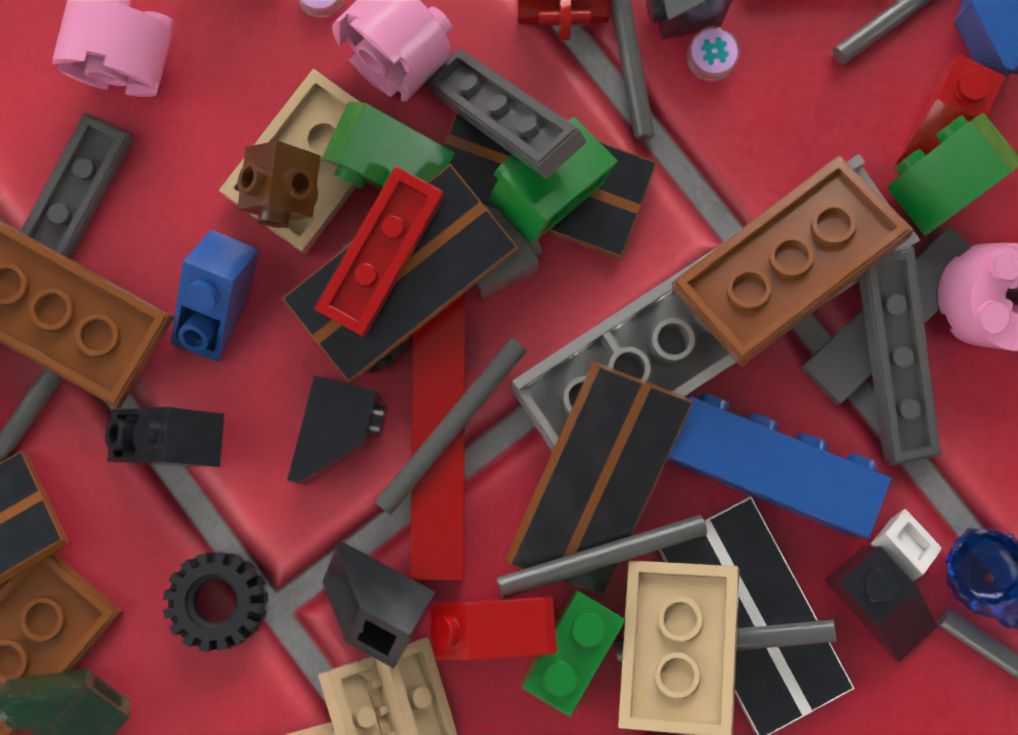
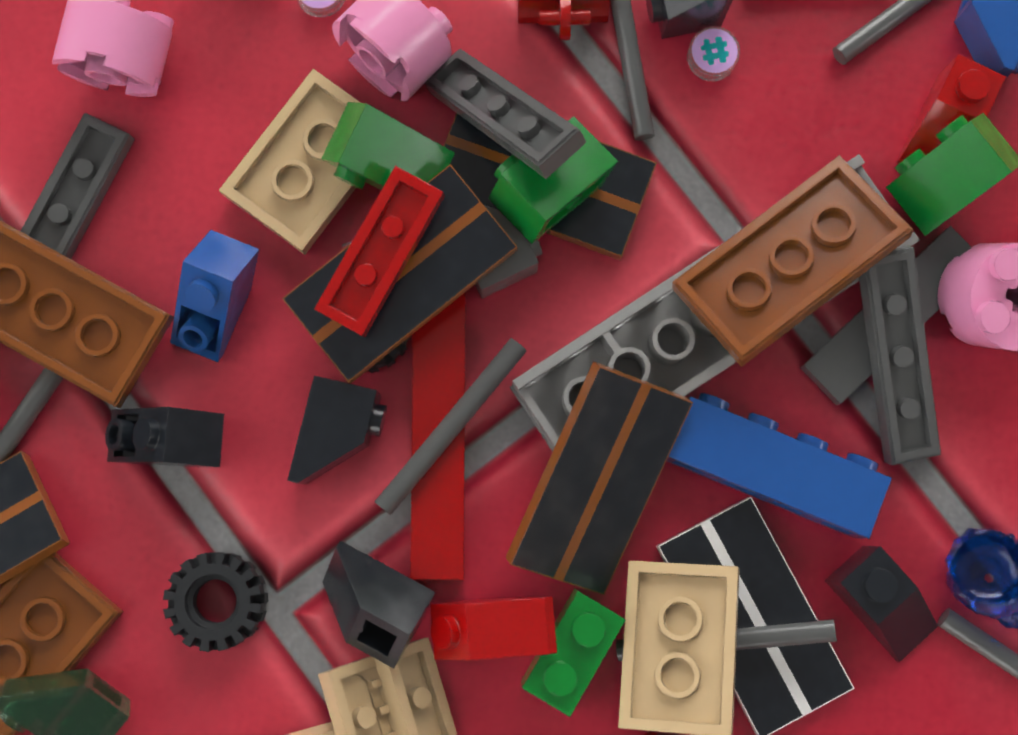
(278, 183): reddish brown brick -> none
(601, 556): dark grey bar -> none
(908, 544): white plate -> none

